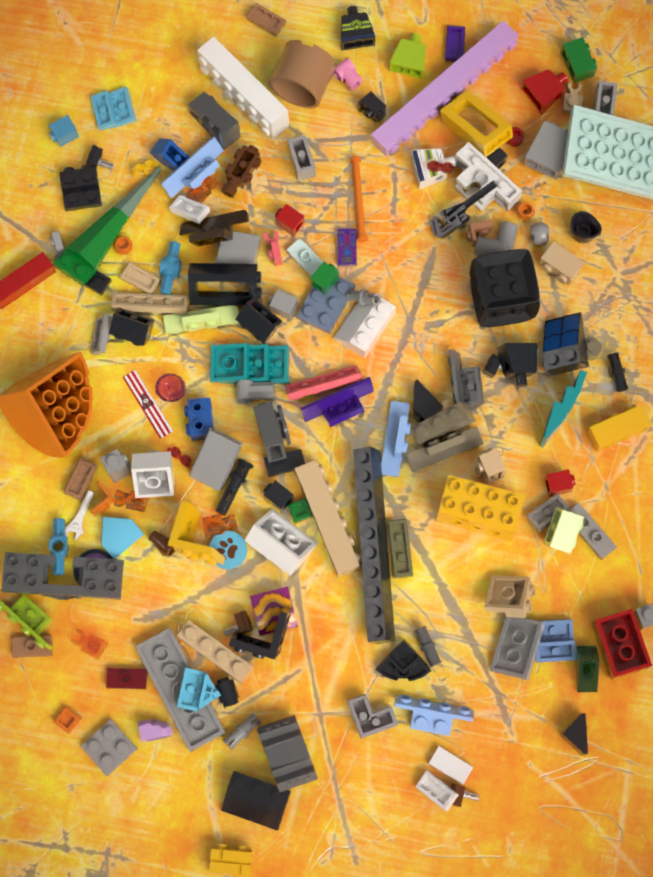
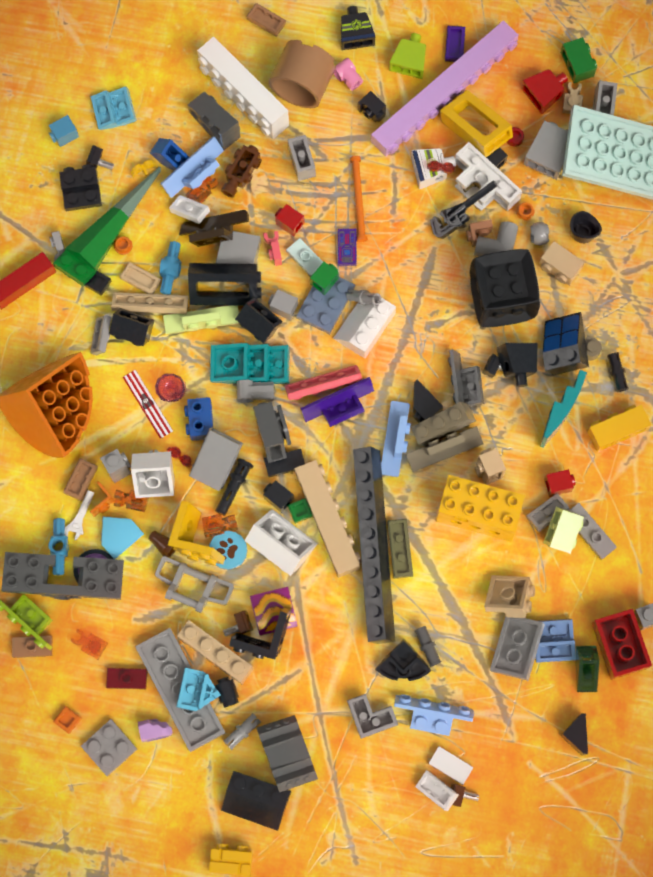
(183, 568): none -> light grey bar

